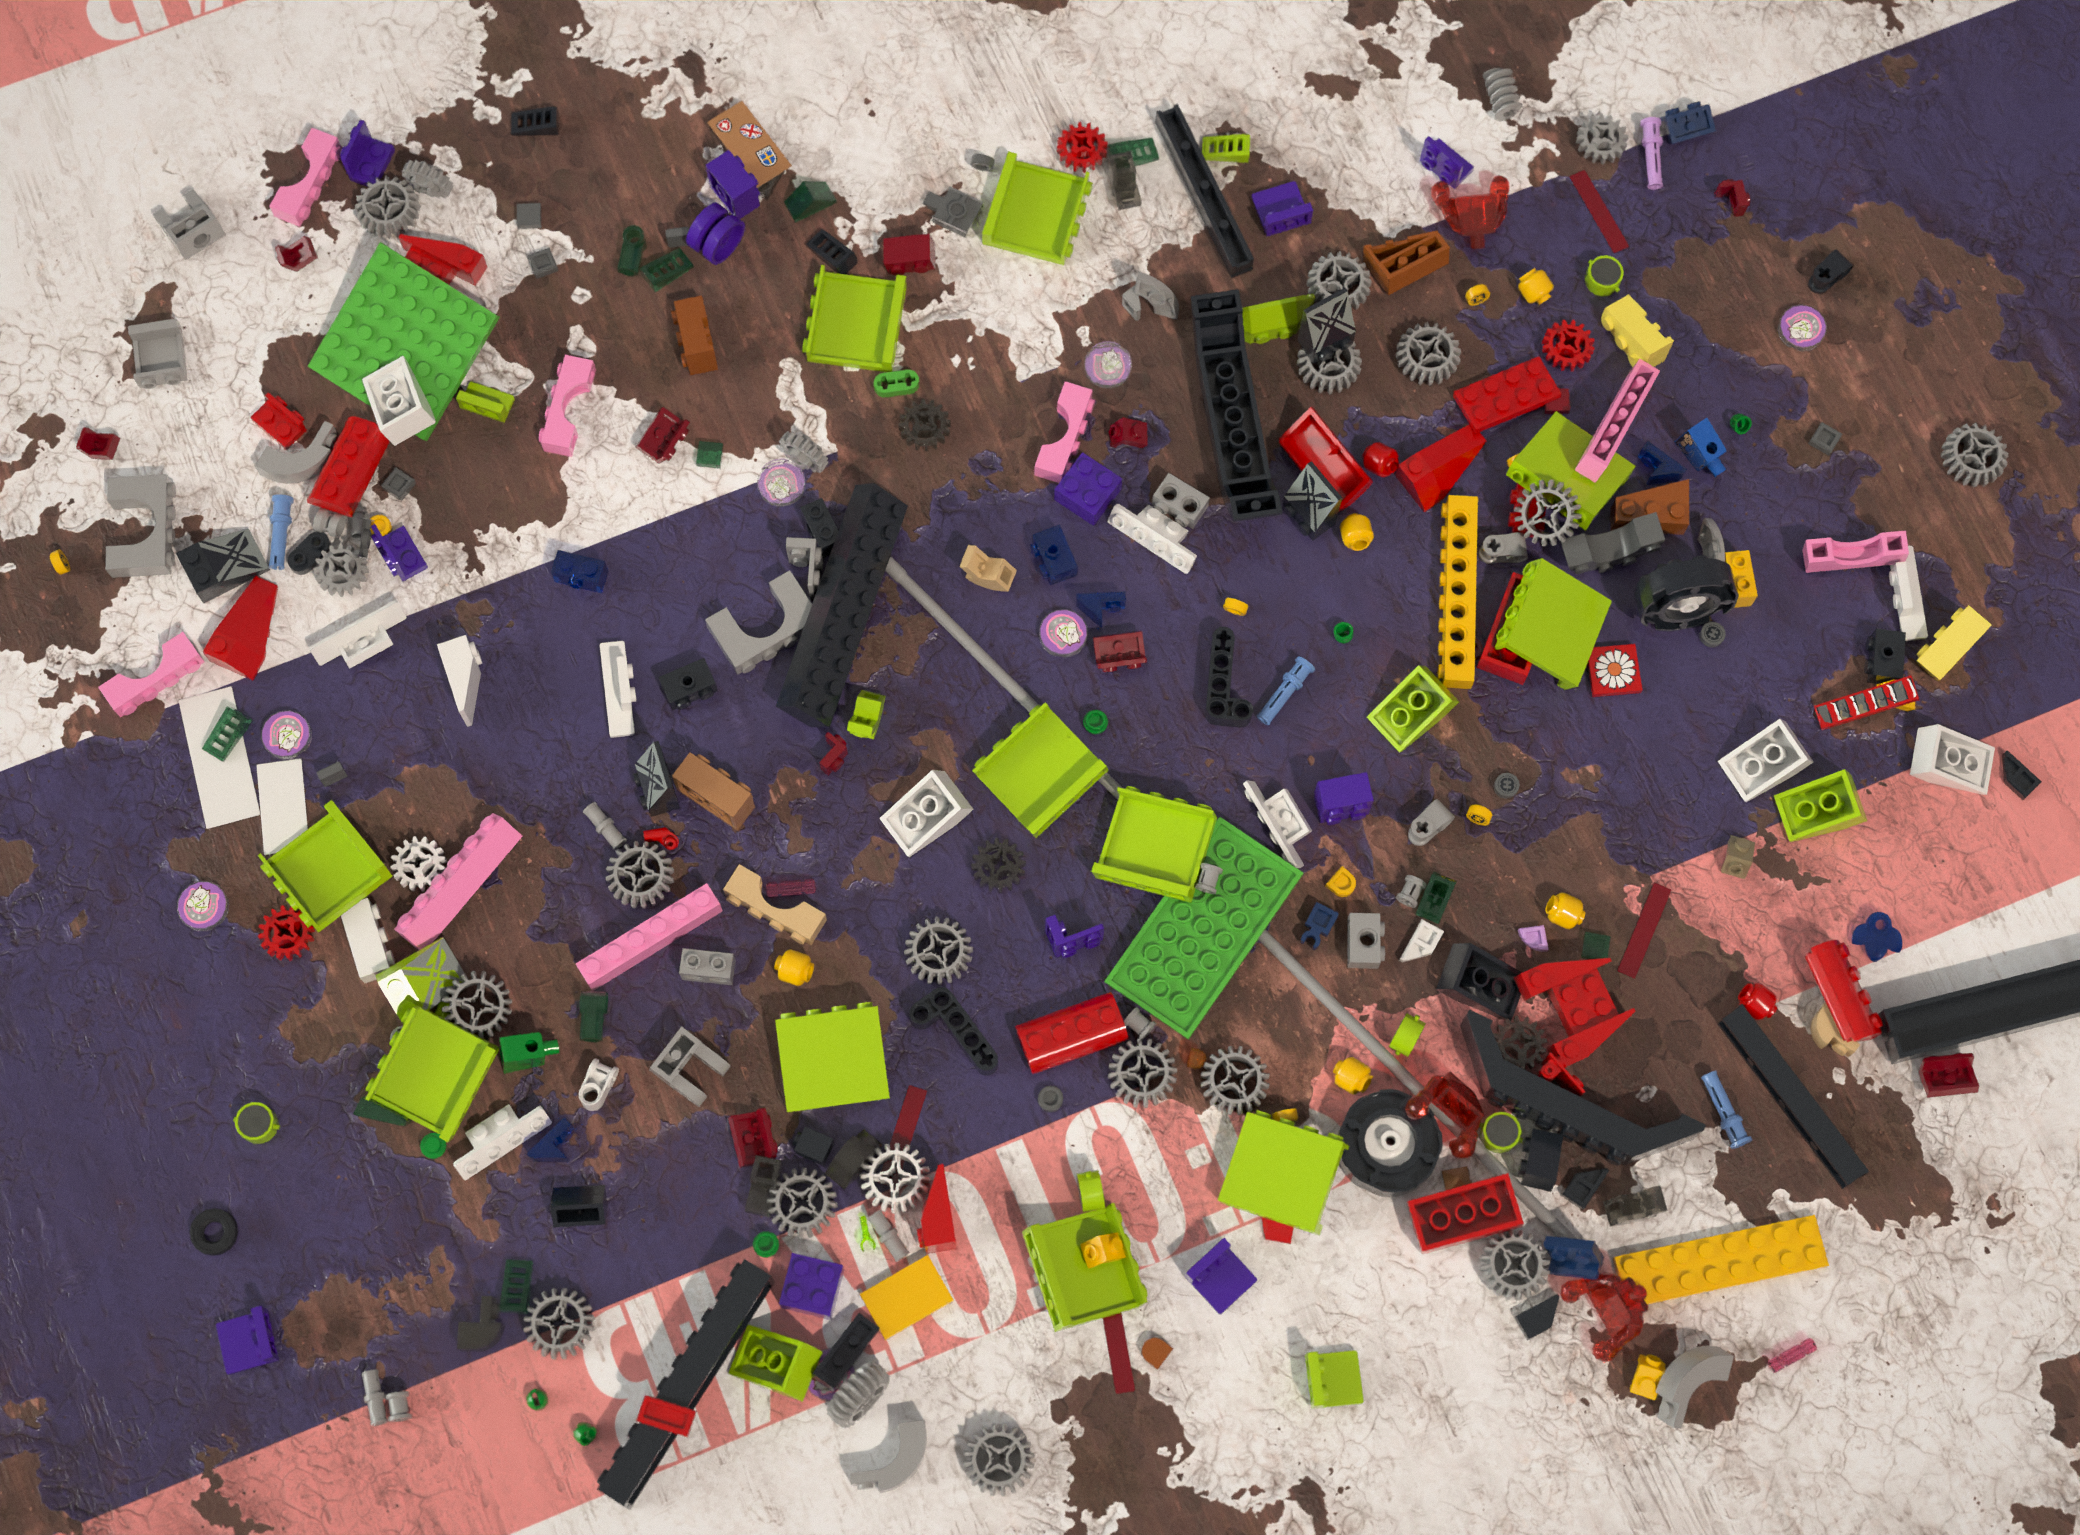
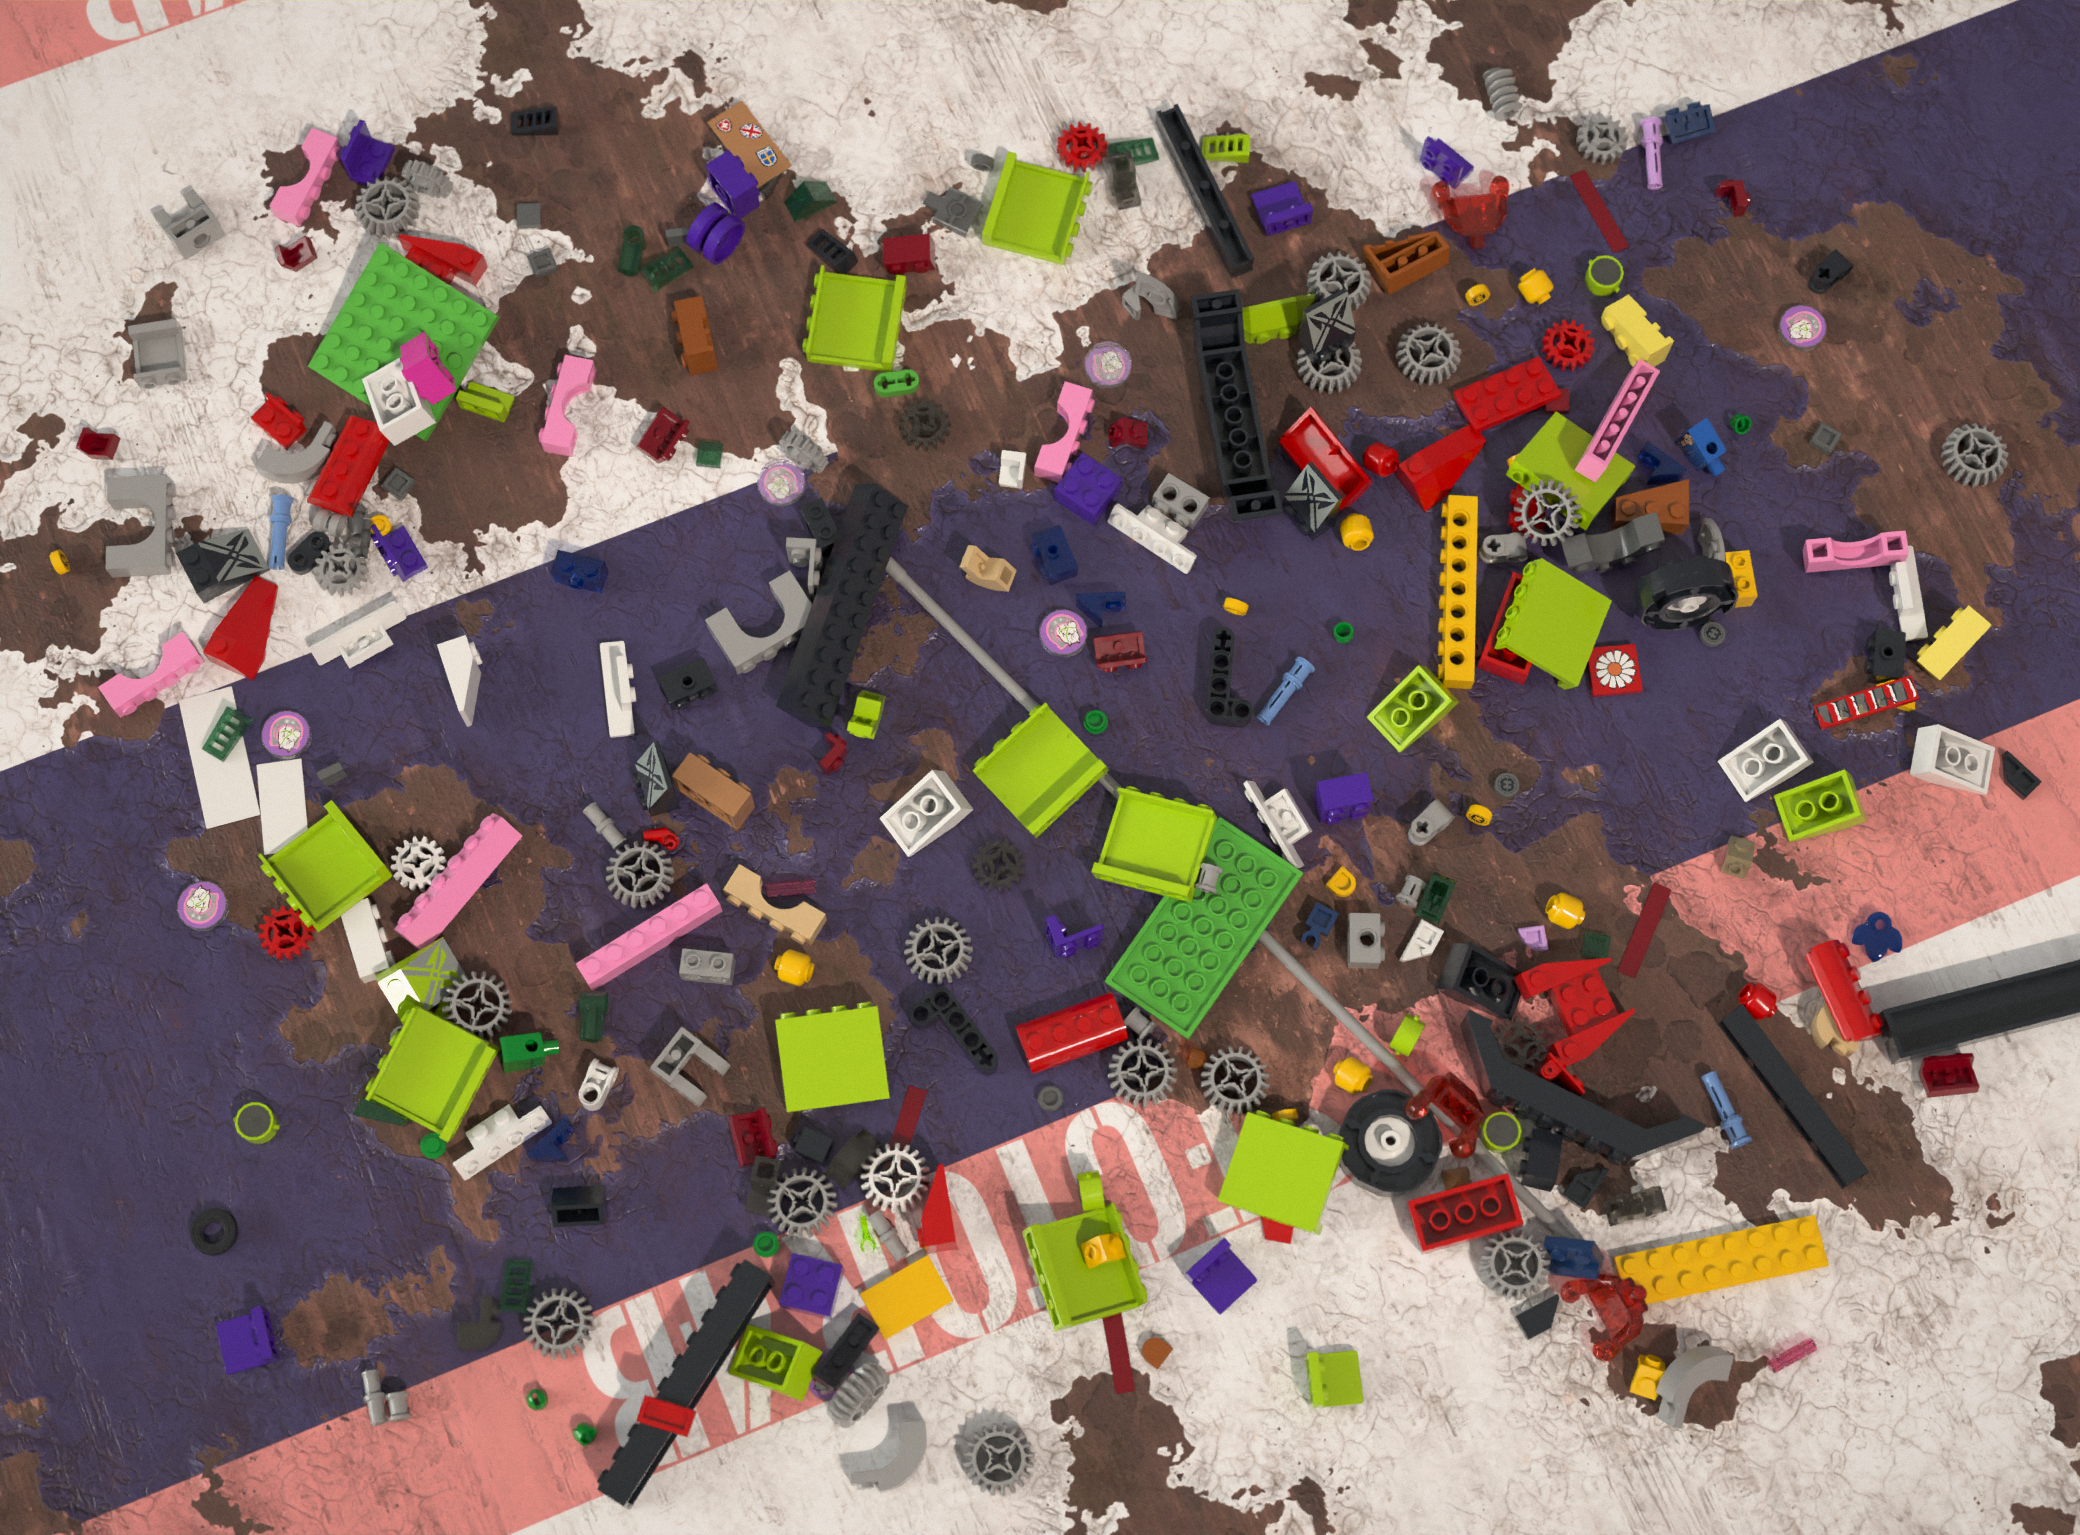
(425, 370): none -> dark pink brick
(1012, 469): none -> white panel

